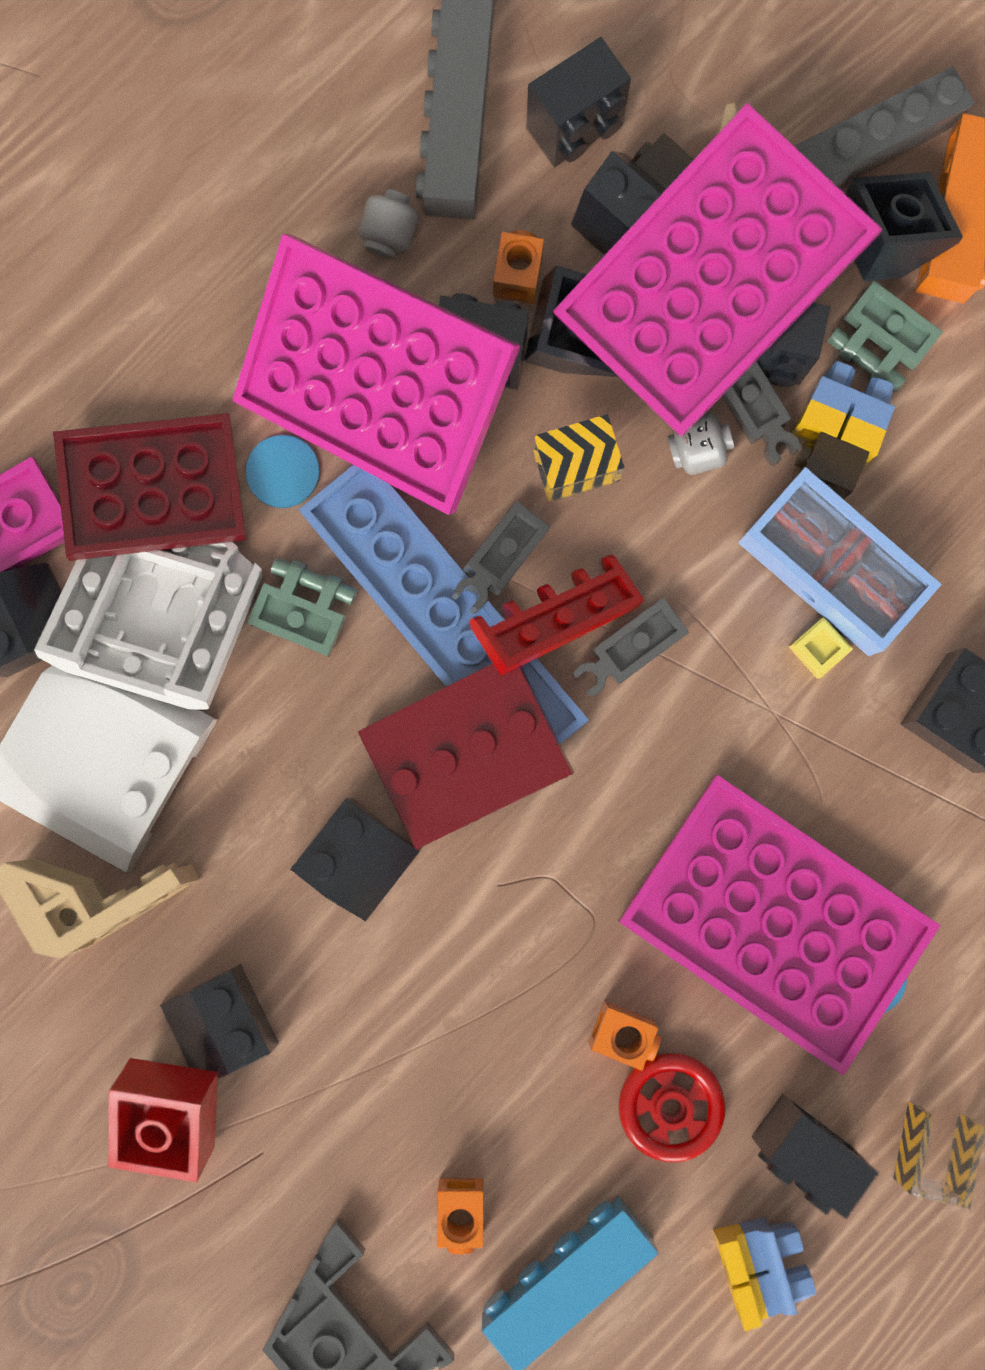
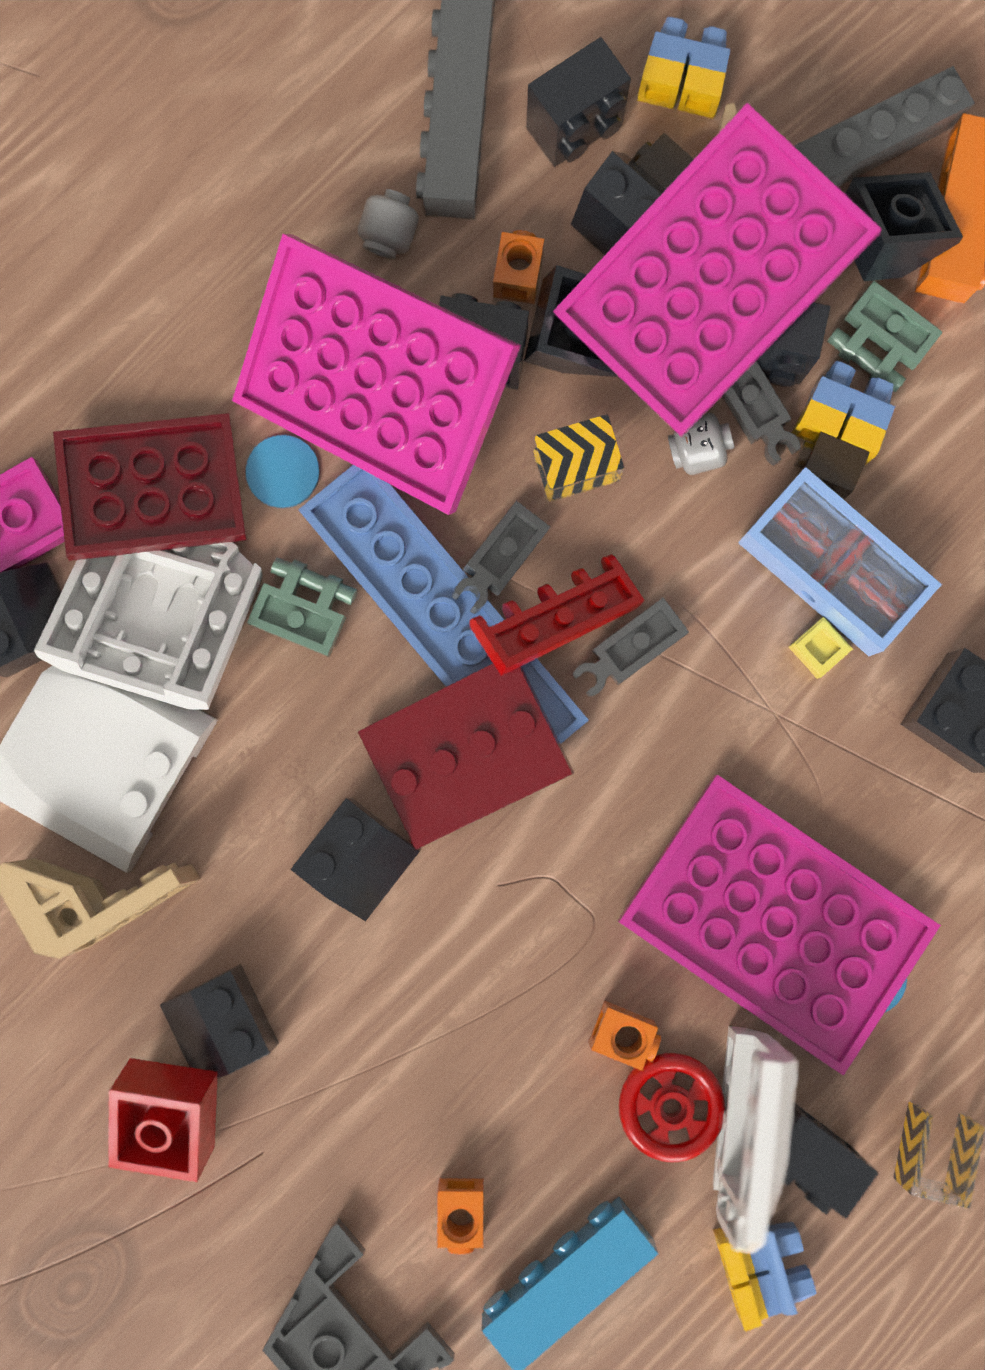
(704, 63): none -> hips
(754, 1135): none -> white wedge

